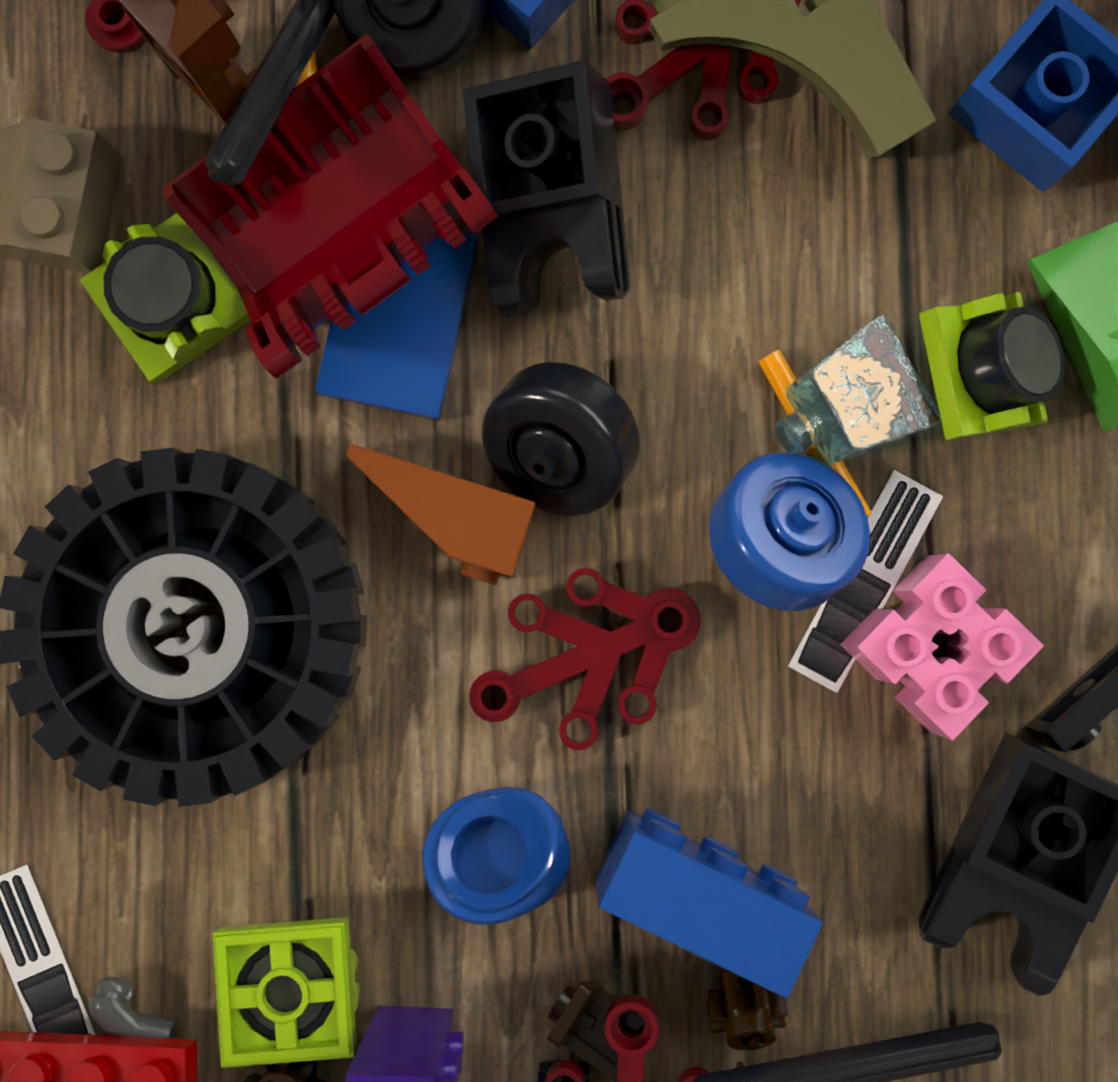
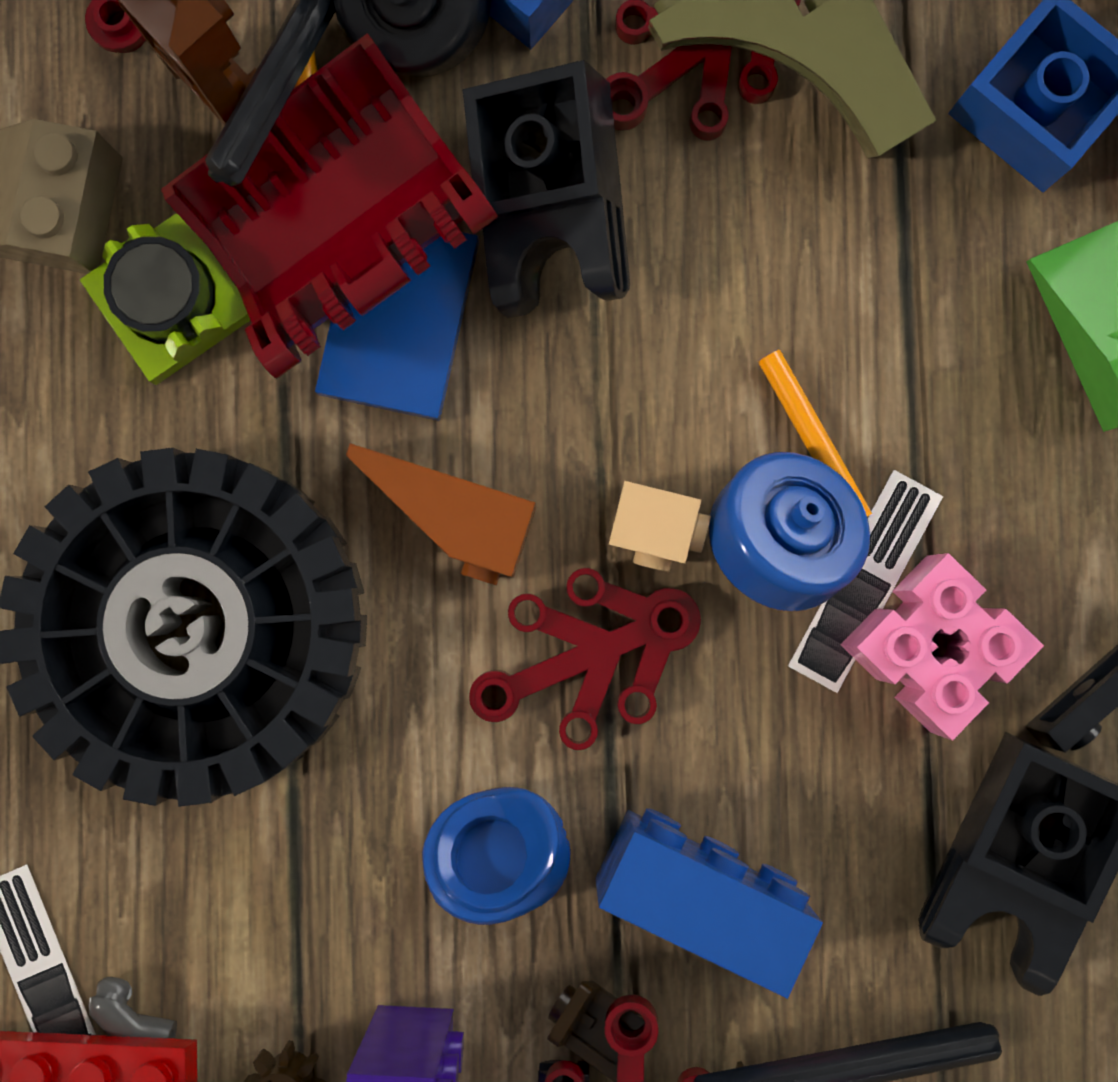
(285, 992): lime piece -> none
(561, 438): black wheel -> none
(658, 526): none -> tan brick
(745, 1012): dark brown gear -> none
(857, 399): torso -> none
(992, 365): piece -> none

